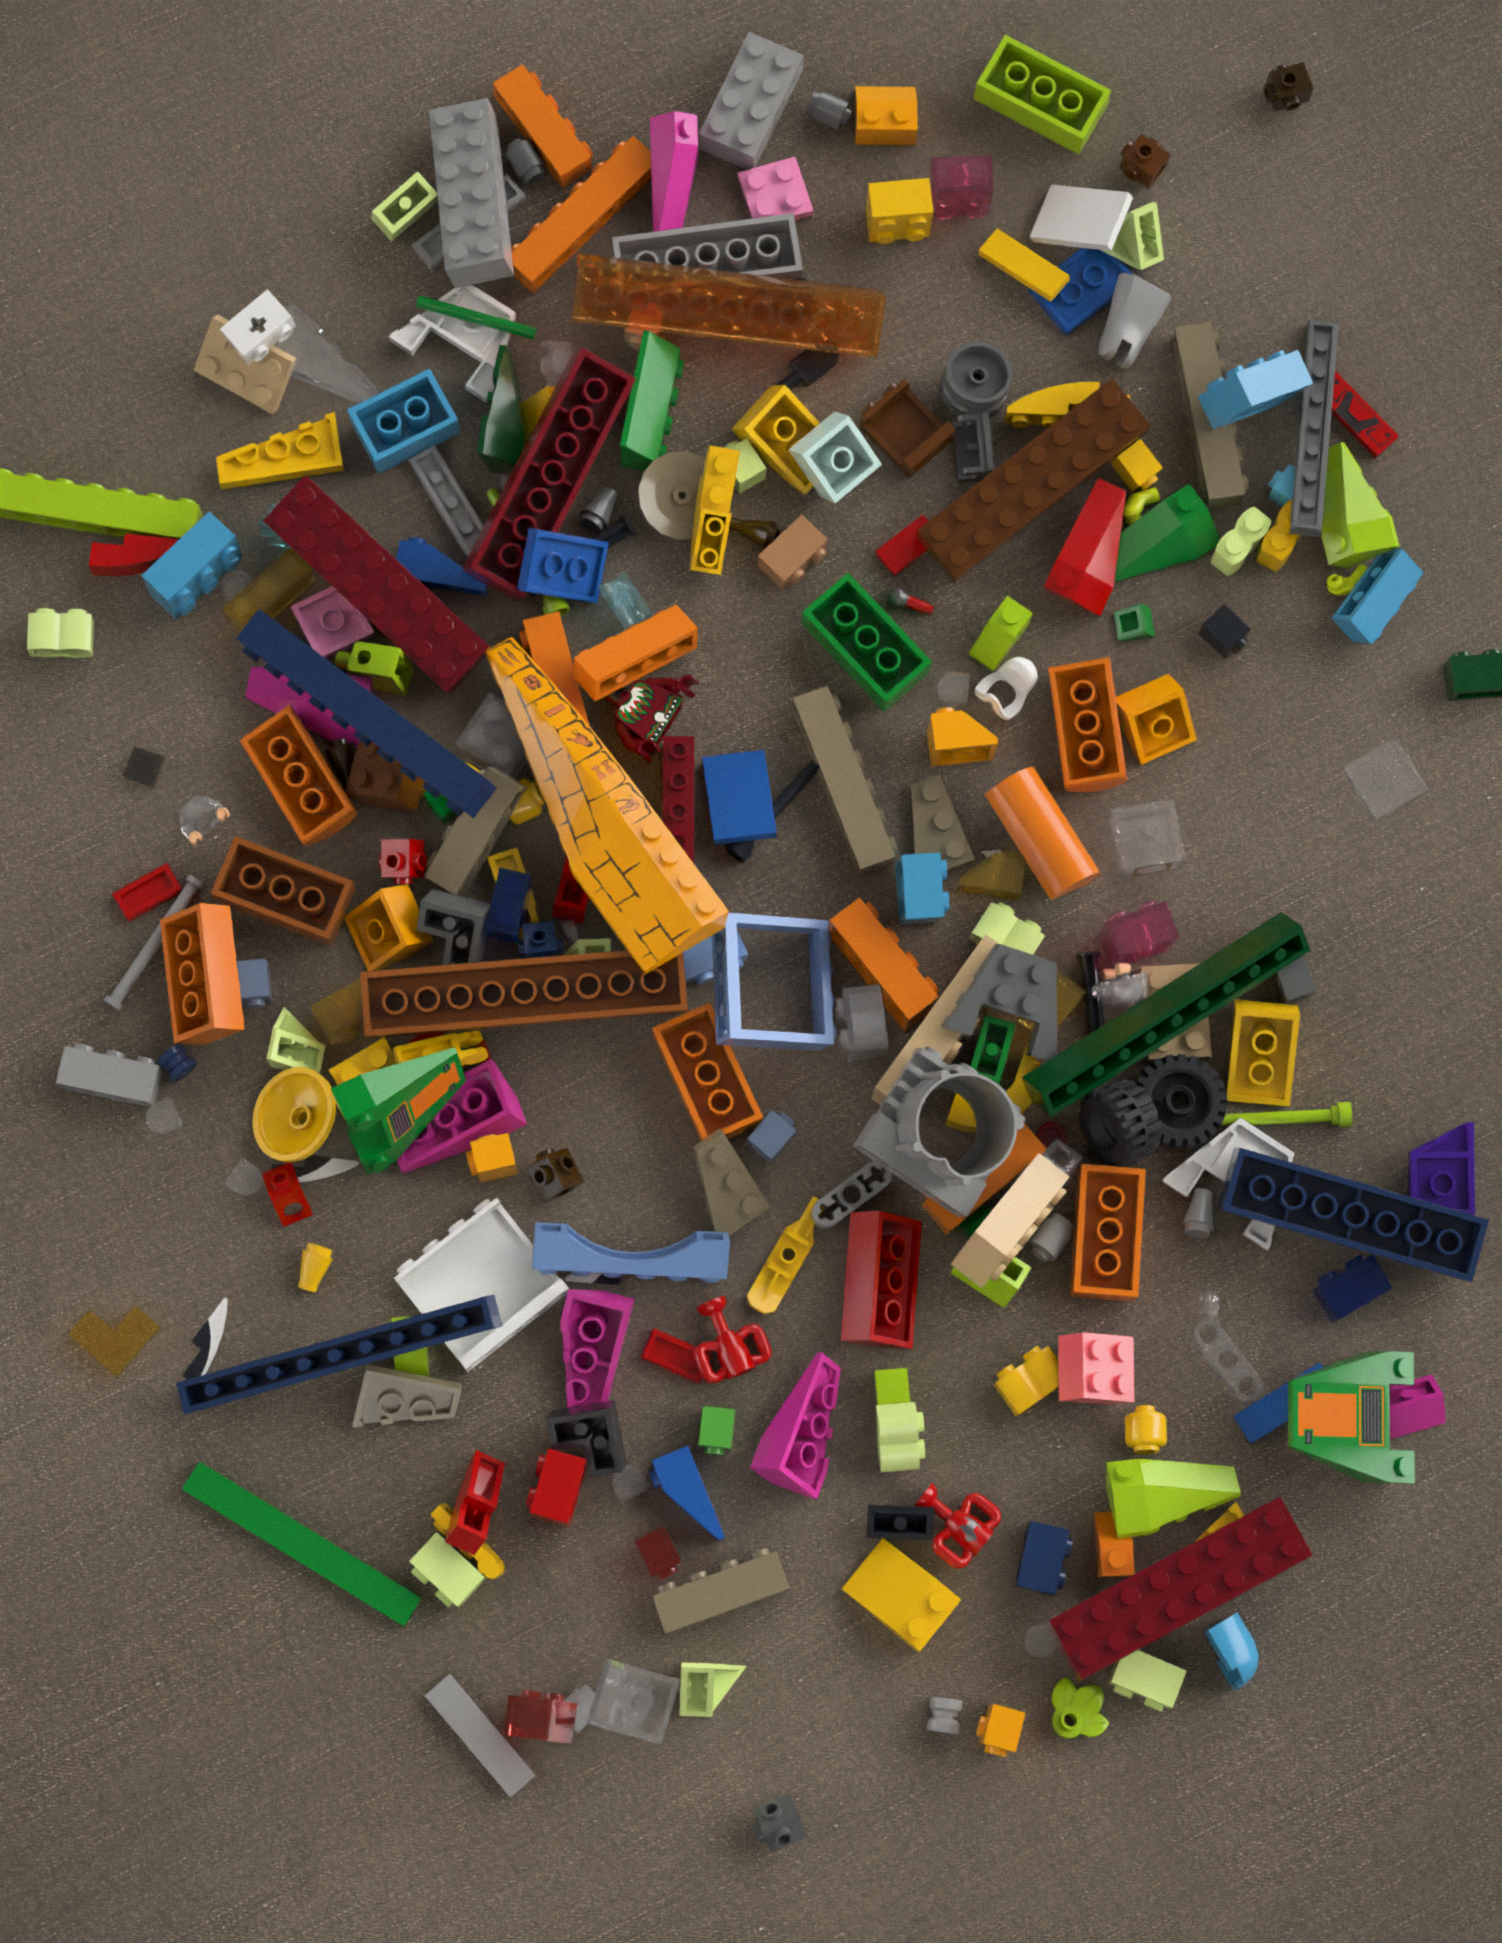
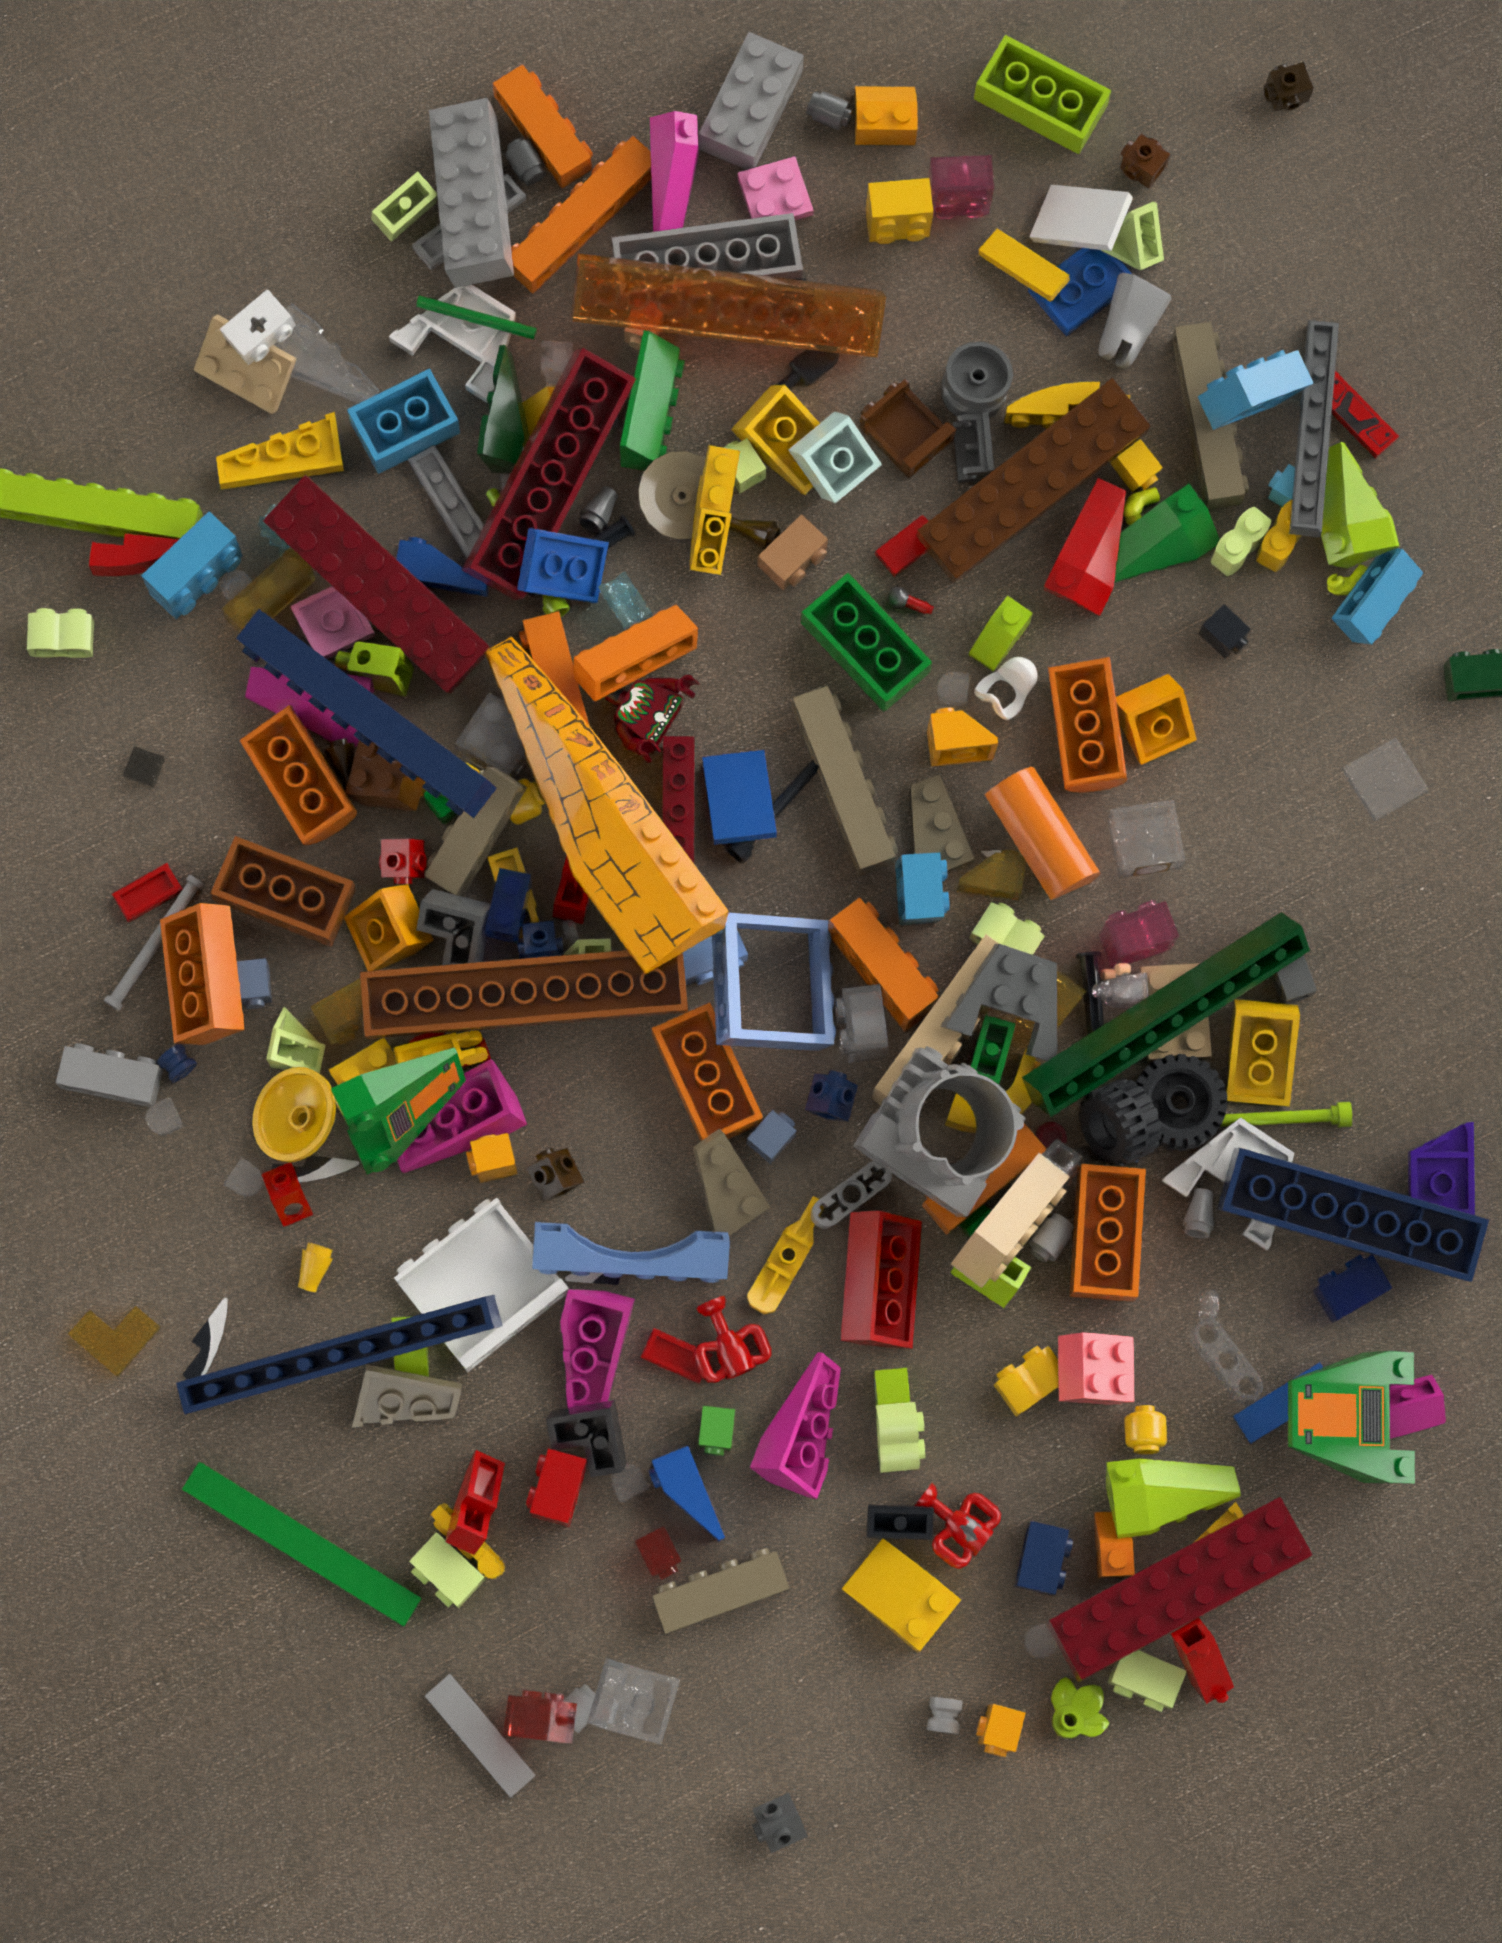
(199, 815): clear piece -> none
(705, 1686): yellowish green slope -> none
(831, 1096): none -> dark blue brick
(1134, 623): green slope -> none
(1203, 1661): none -> red brick
(1235, 1650): dark azure brick -> none

